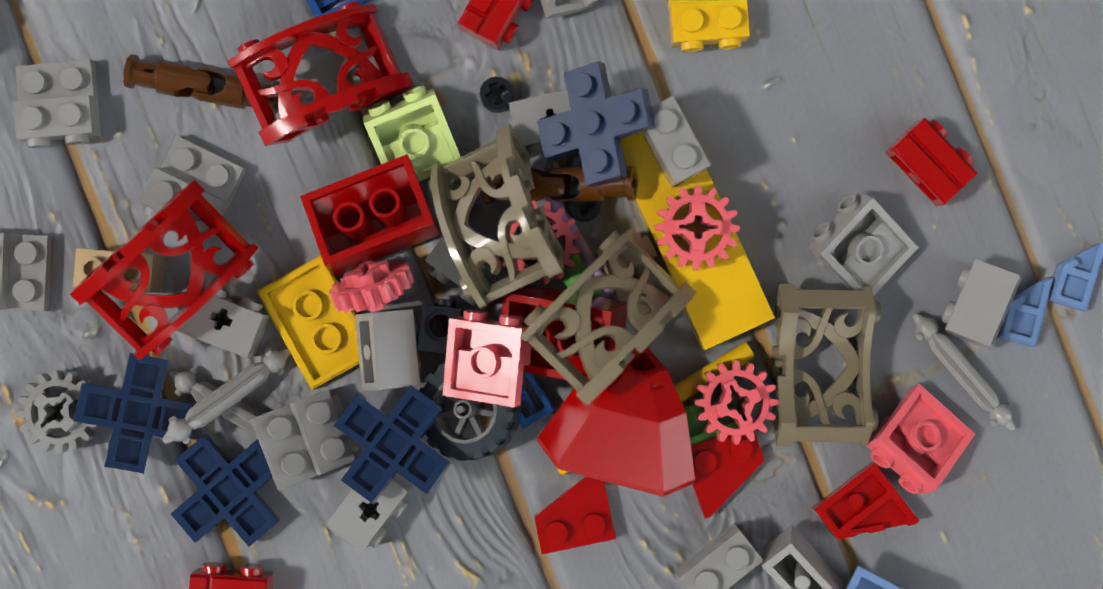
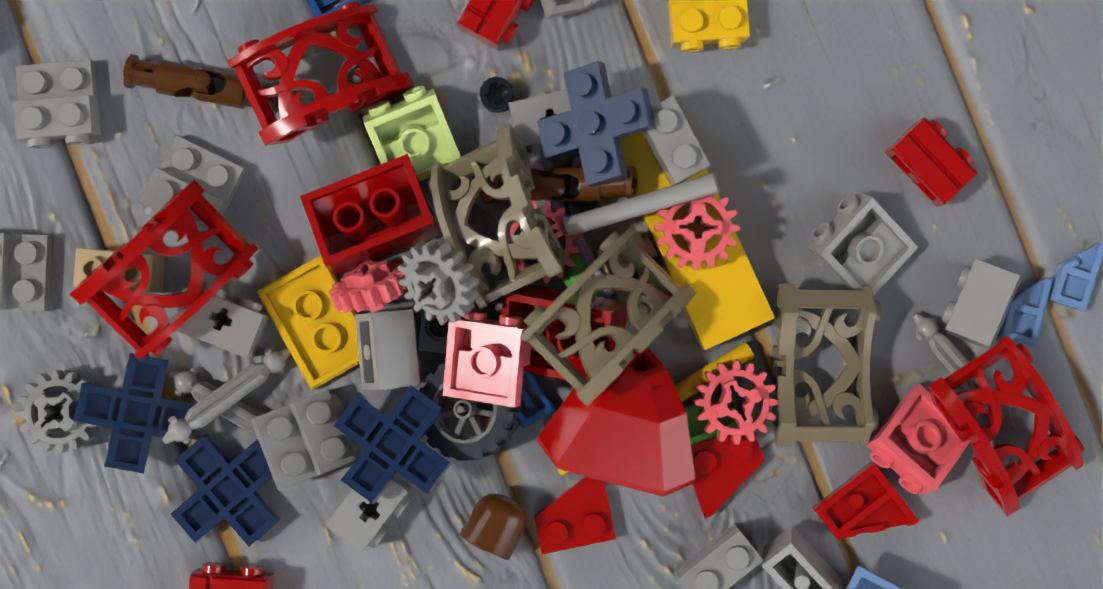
(438, 281): none -> light grey gear
(495, 525): none -> reddish brown helmet
(641, 204): none -> light grey piece
(960, 409): none -> red fence

